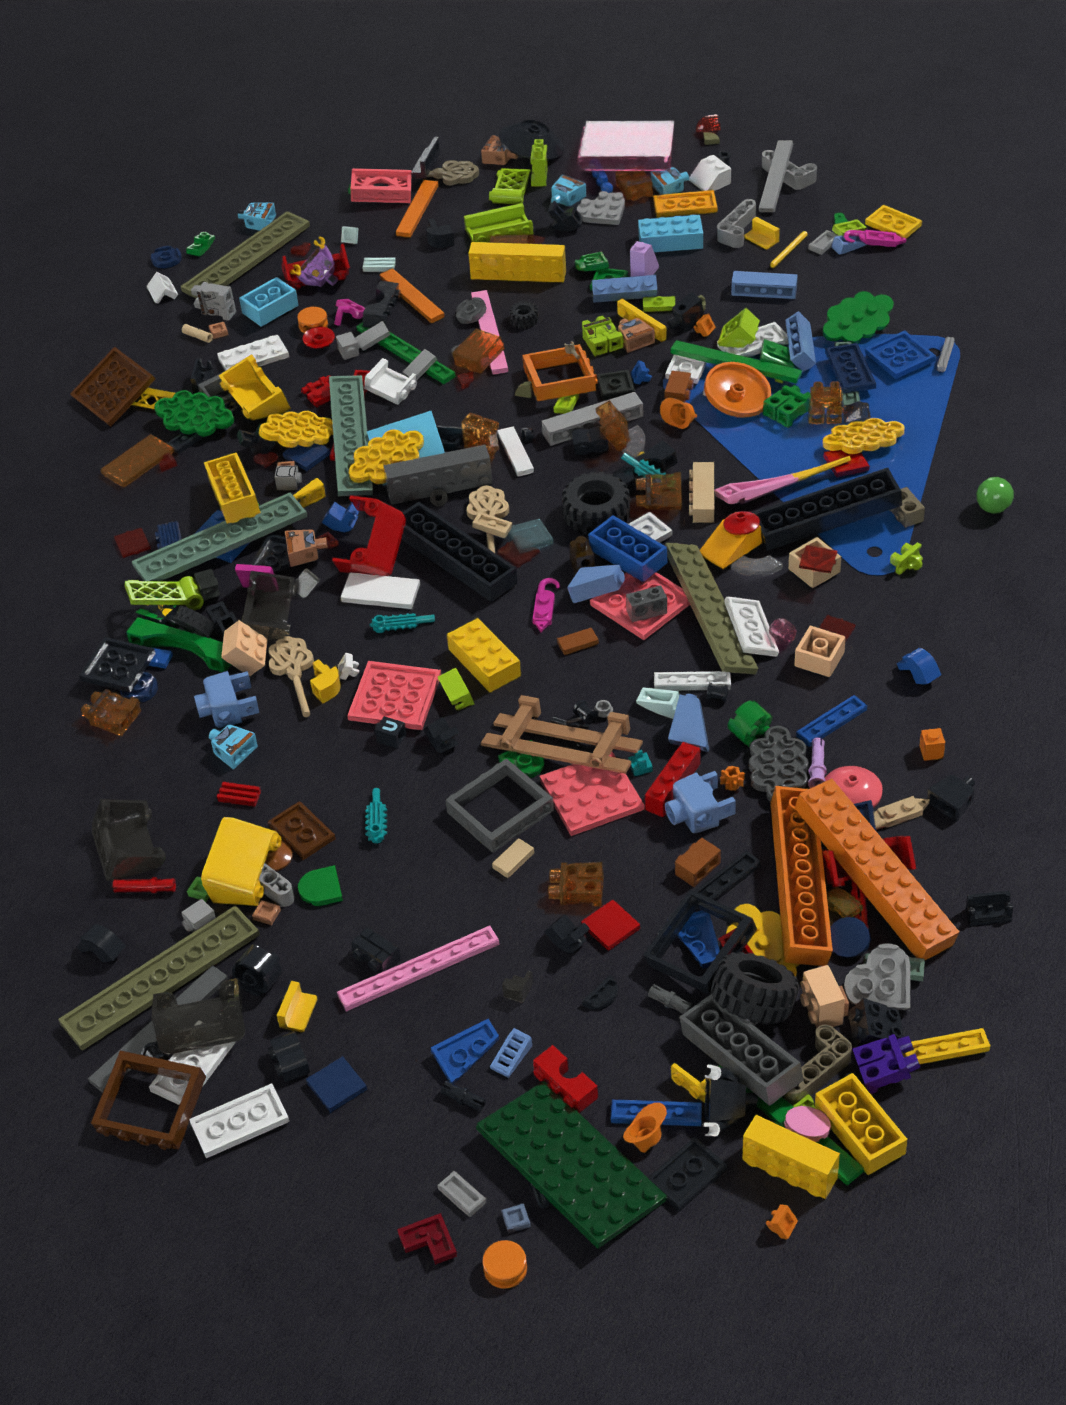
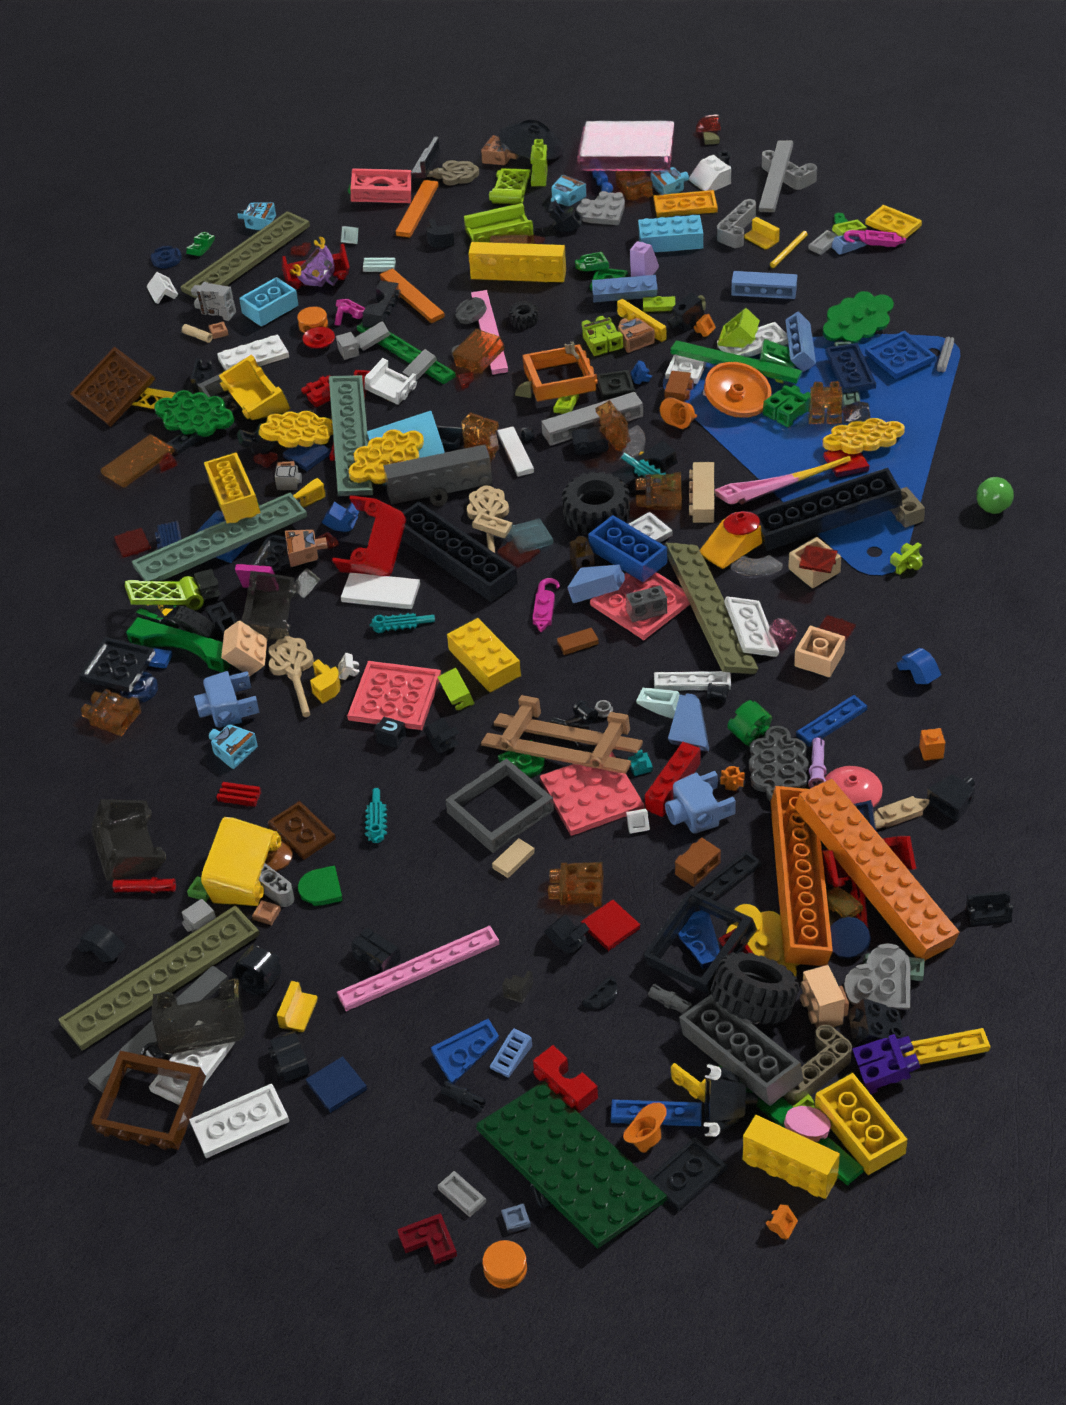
(638, 821): none -> white tile

